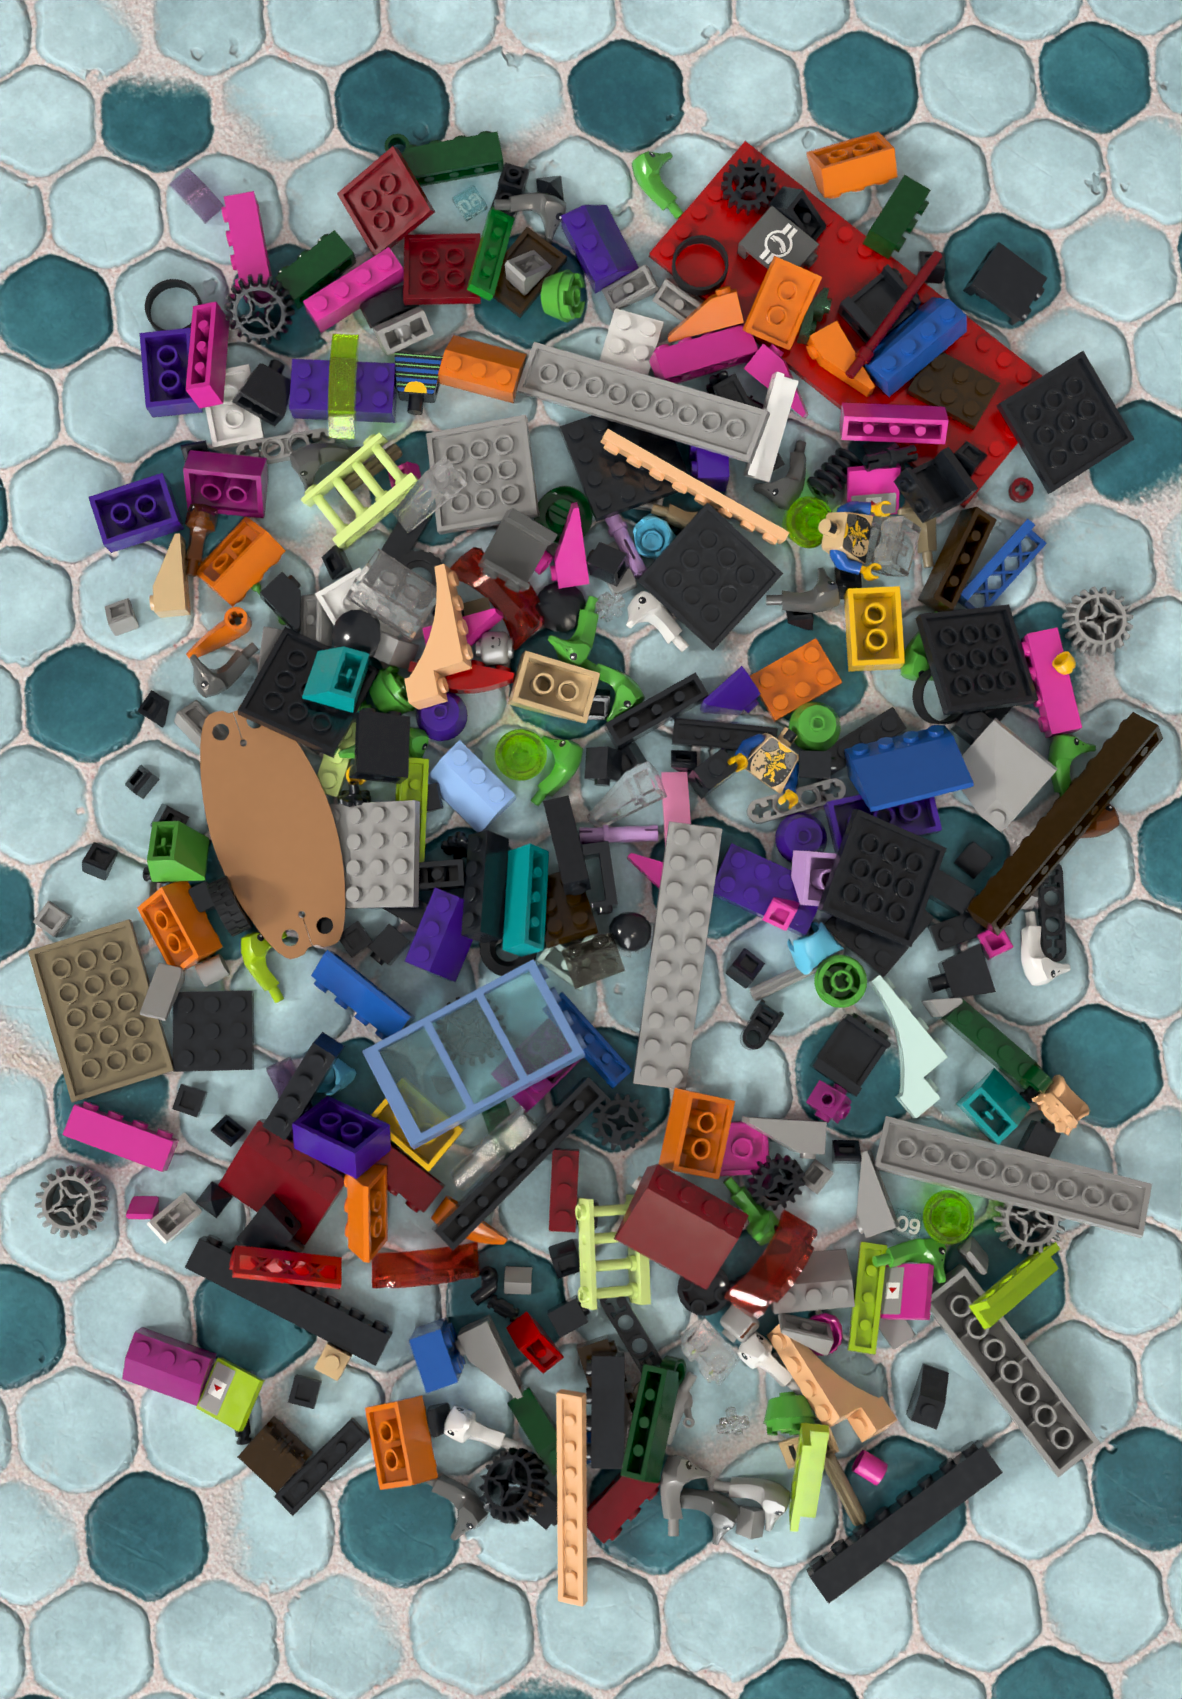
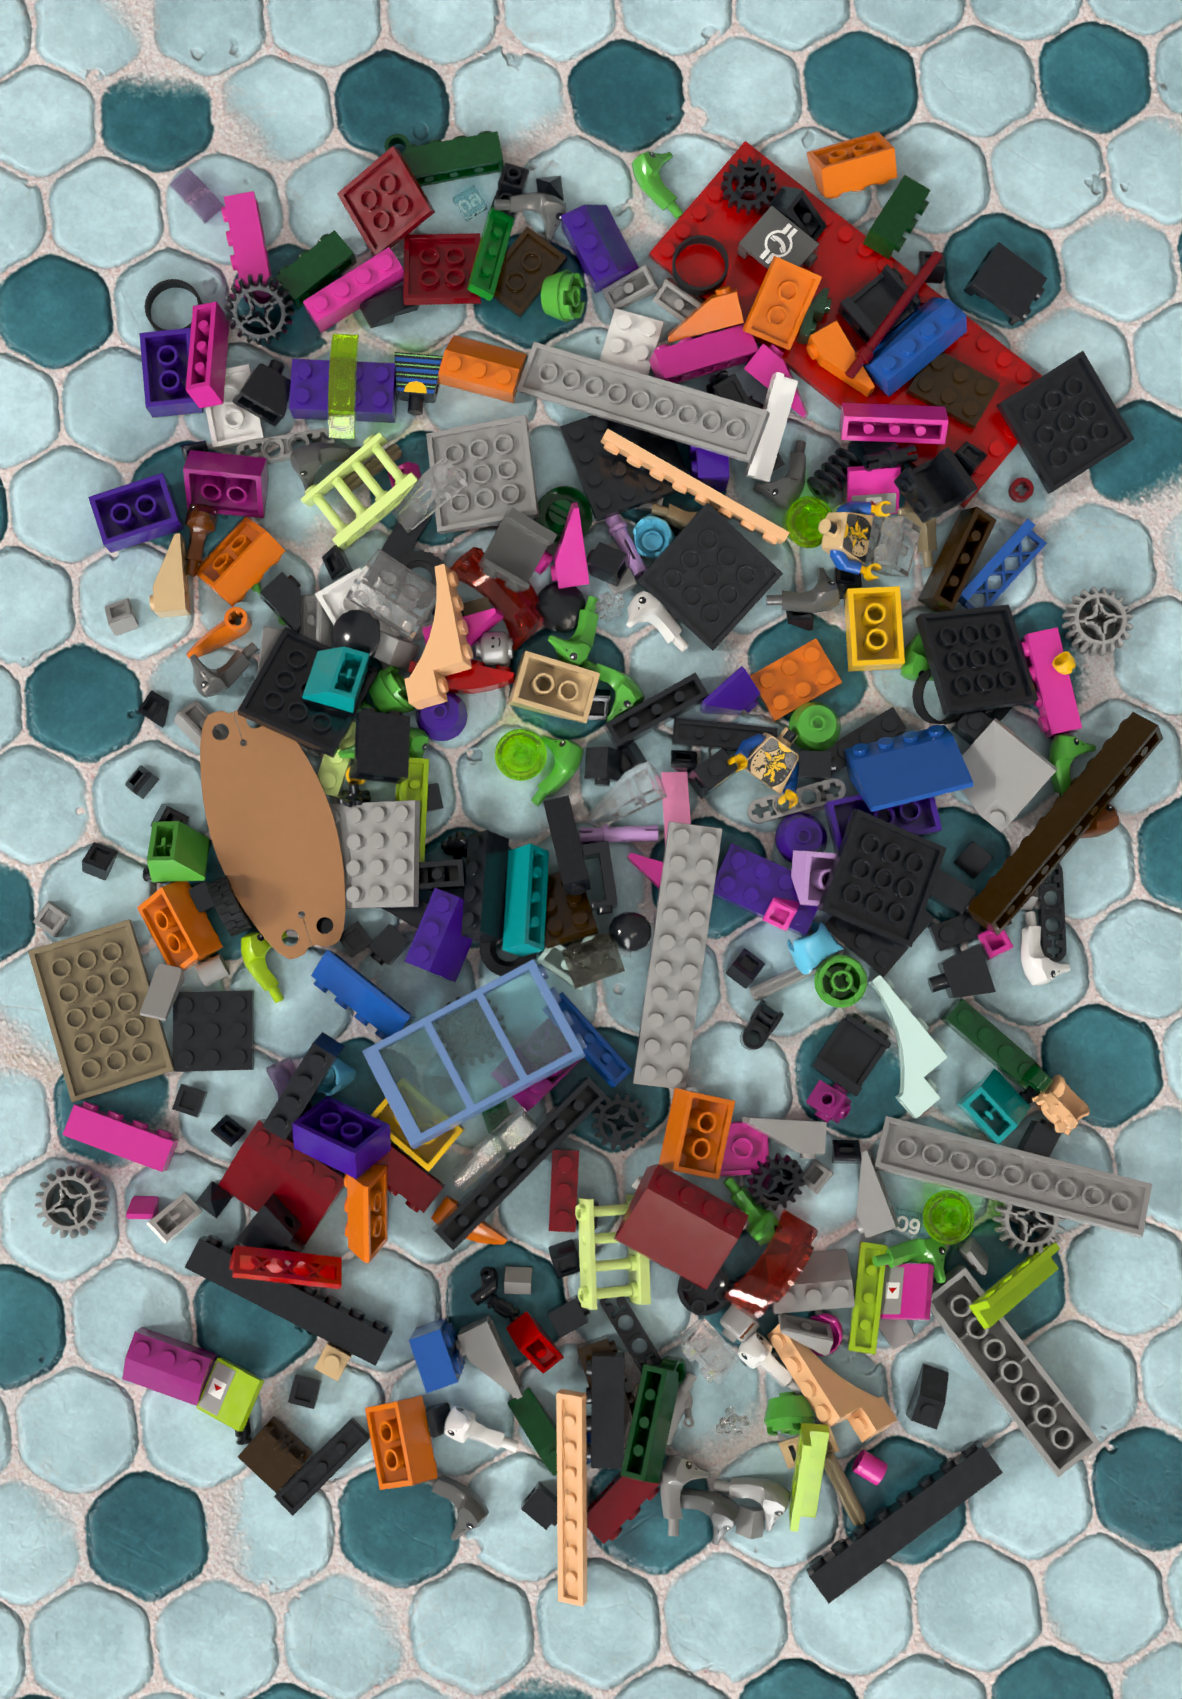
(402, 331): light grey brick -> none
(425, 1266): clear red windscreen -> none
(471, 787): light blue slope -> none
(513, 1468): black gear -> none
(526, 271): light grey slope -> none
(941, 1007): light grey slope -> none

